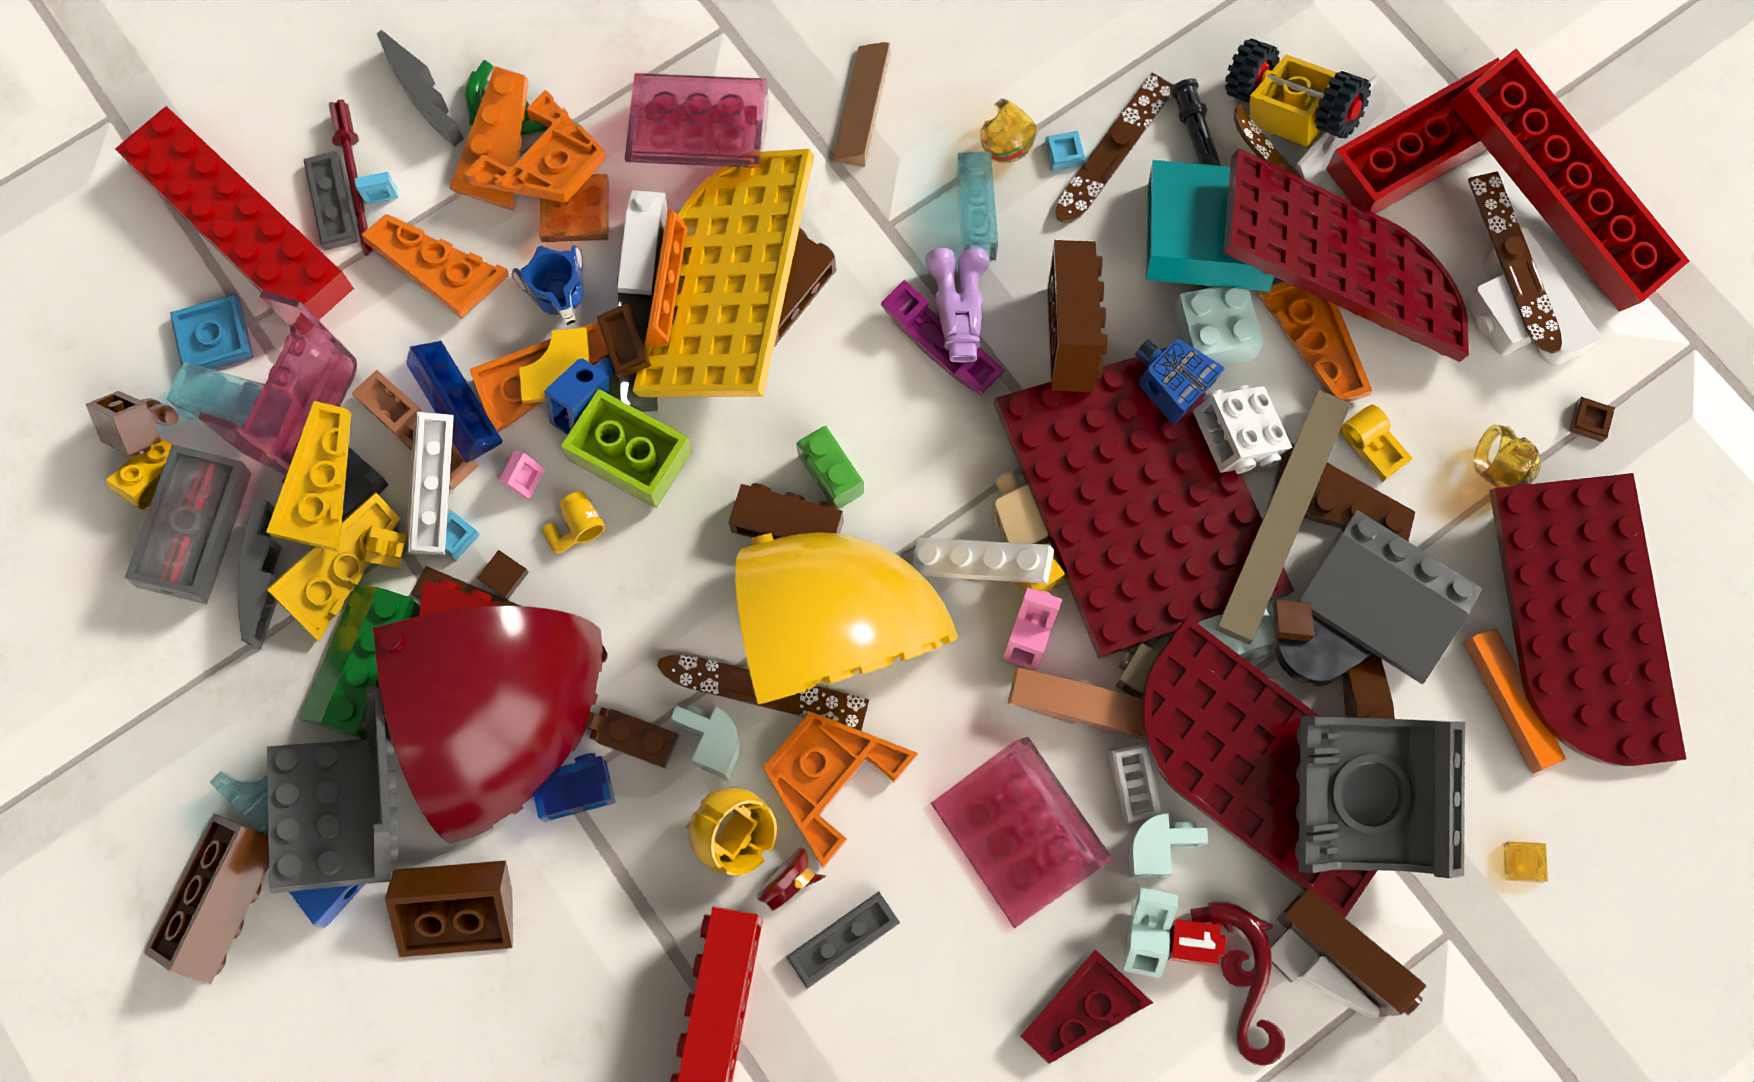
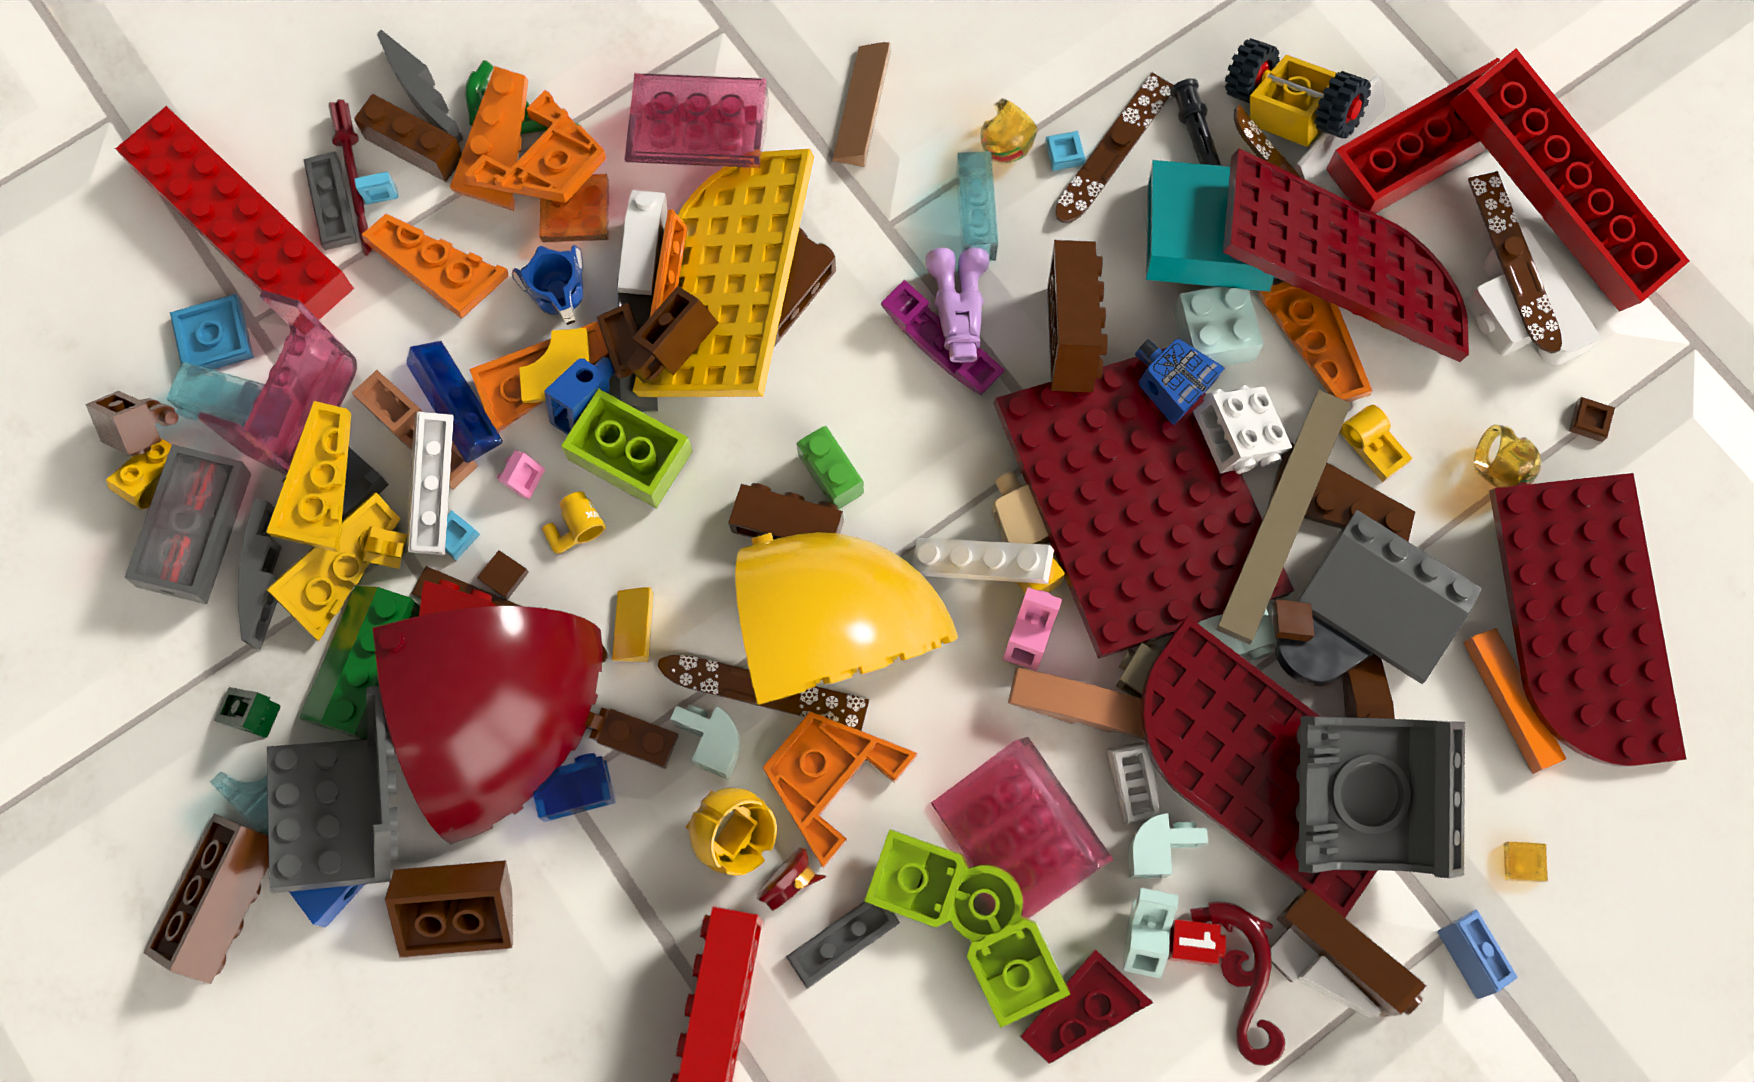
(248, 711): none -> dark green slope
(408, 137): none -> reddish brown brick
(633, 625): none -> yellow slope
(670, 335): none -> reddish brown brick
(1005, 948): none -> lime plate
(1477, 954): none -> medium blue slope

